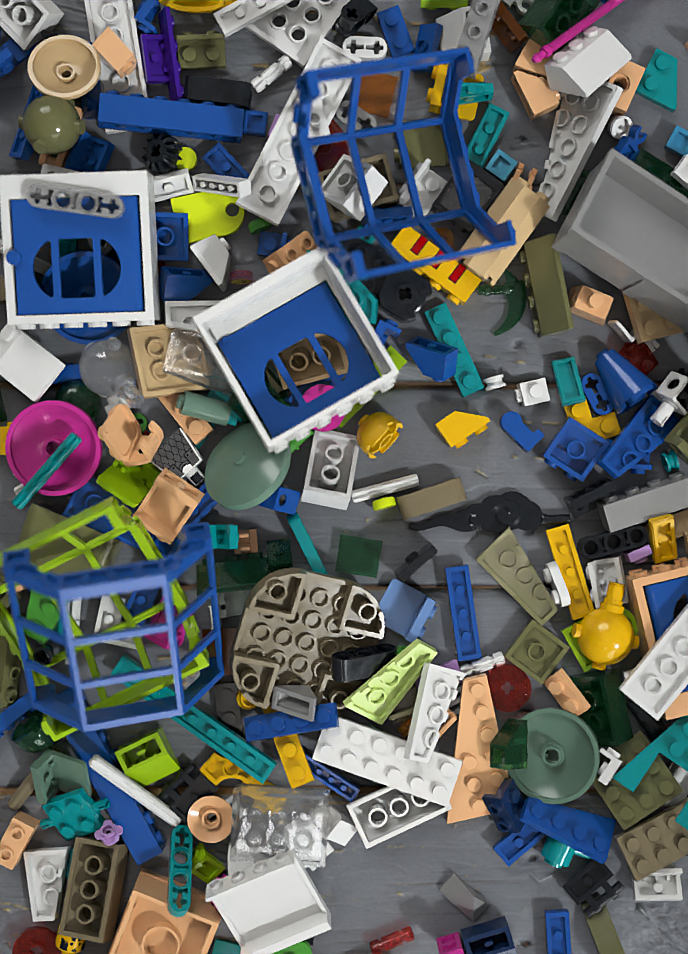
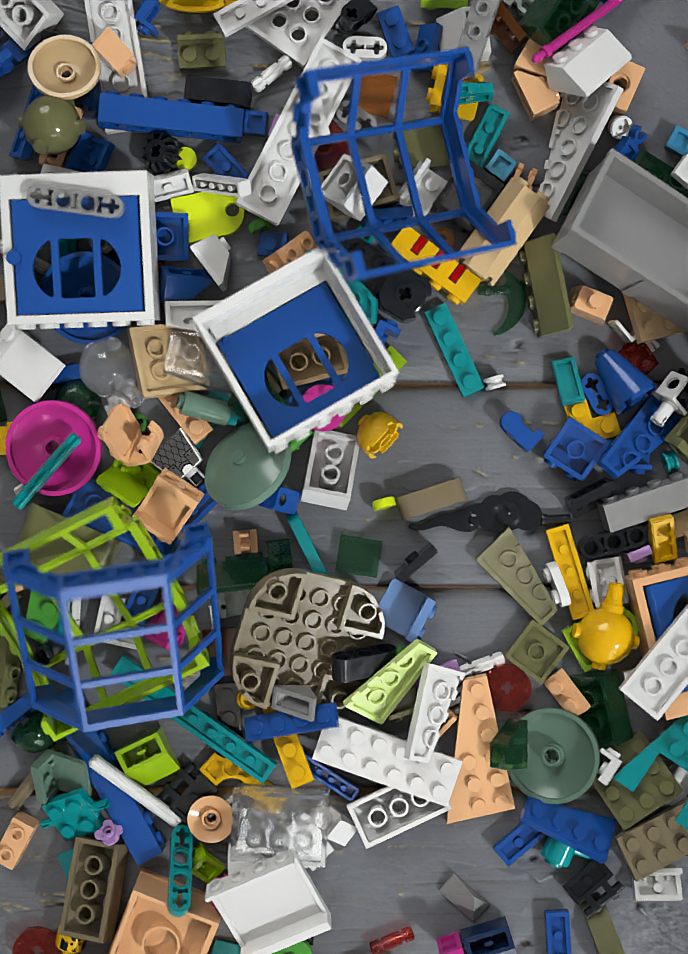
(46, 880): white wing -> none
(160, 58): dark purple bracket -> none
(224, 536): teal brick -> none
(241, 277): clear pink tile -> none
(385, 488): white axle -> none
(404, 728): clear orange tile -> none
(433, 358): blue slope -> none
(460, 425): yellow slope -> none
(463, 612): blue plate -> none
(506, 806): dark blue bracket -> none
(532, 392): white bracket -> none
(649, 724): black axle -> none
(660, 81): teal wing -> none

